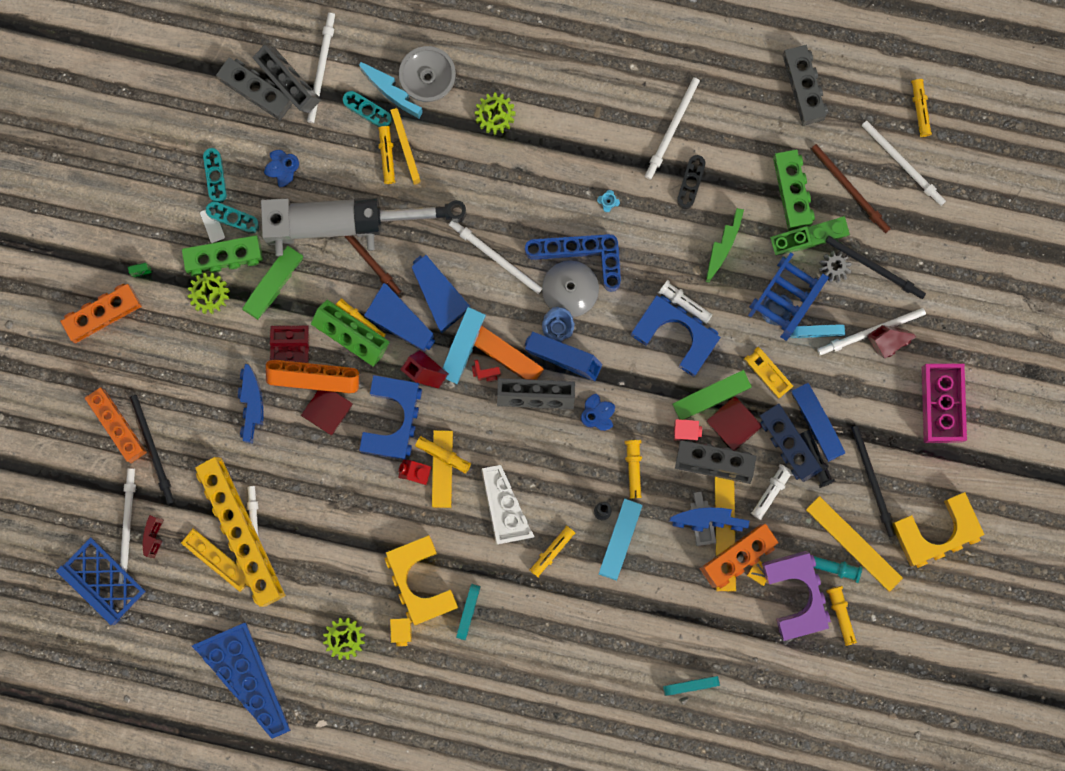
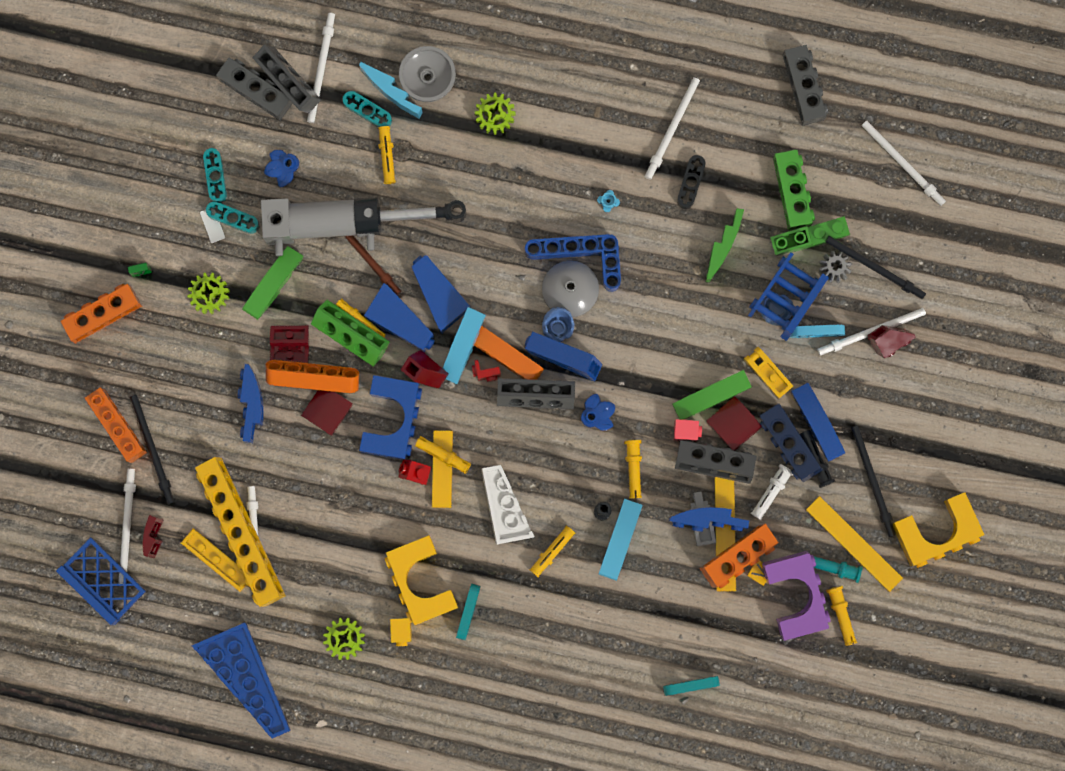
(193, 255): bright green brick -> none
(405, 146): yellow tile -> none
(466, 234): white bar -> none
(663, 312): blue arch -> none
(678, 297): white pin -> none
(874, 215): copper bar -> none
(921, 107): yellow pin -> none
(952, 394): dark pink brick -> none

